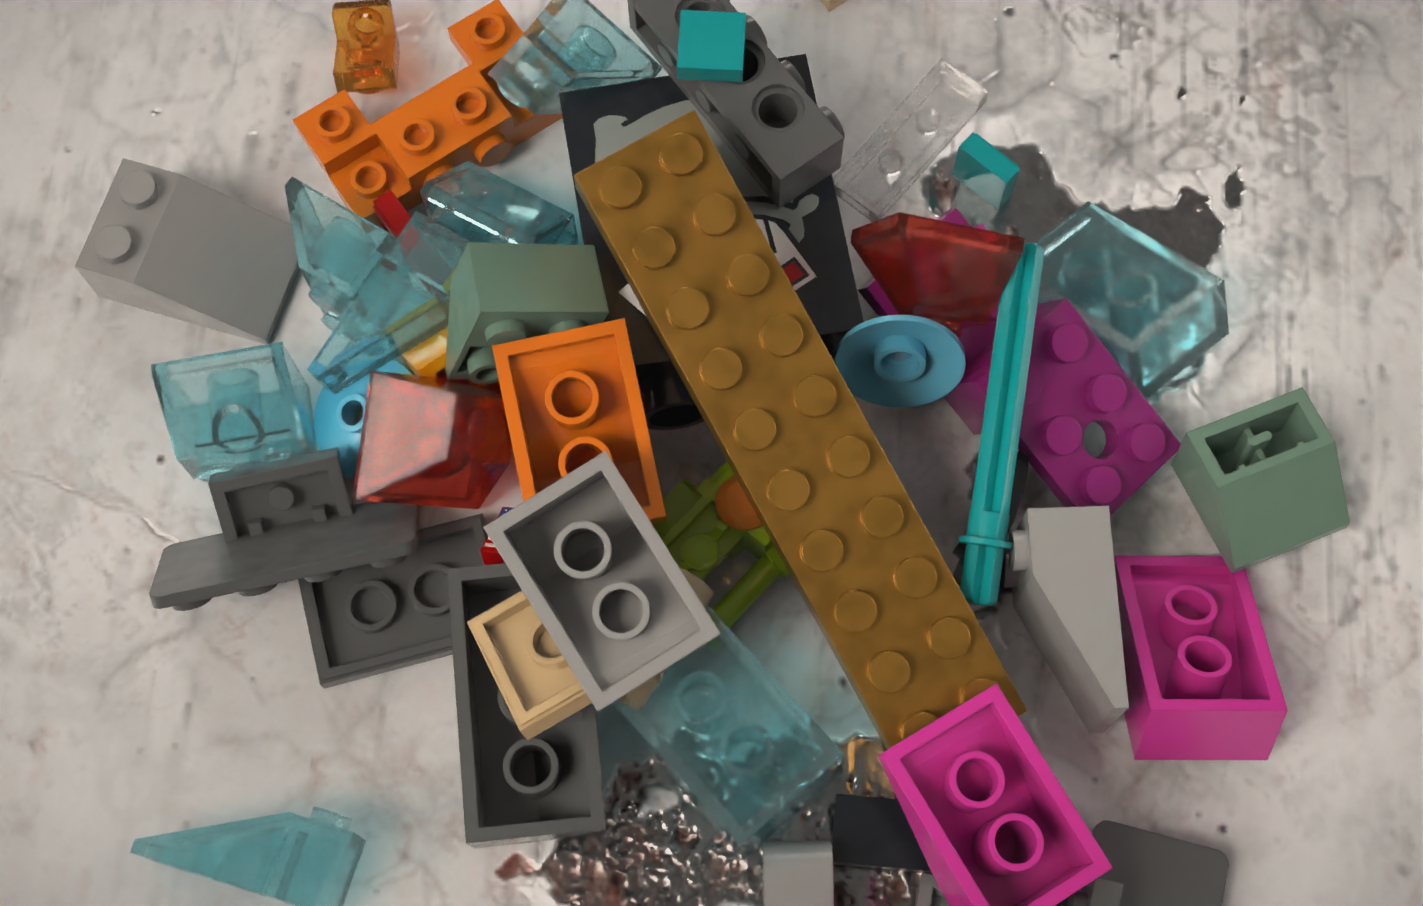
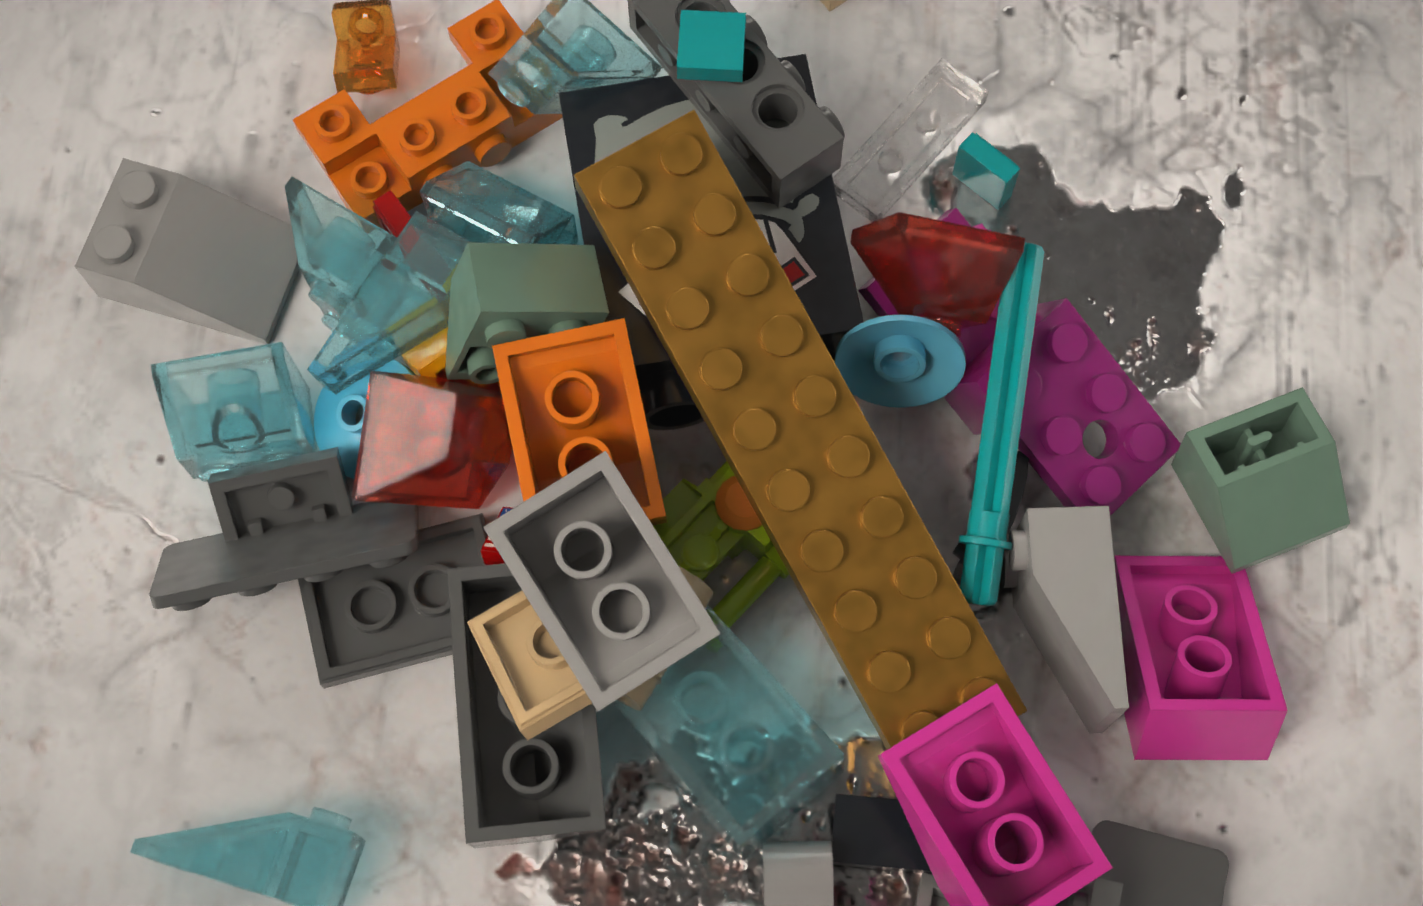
(1134, 294): clear light blue slope -> none

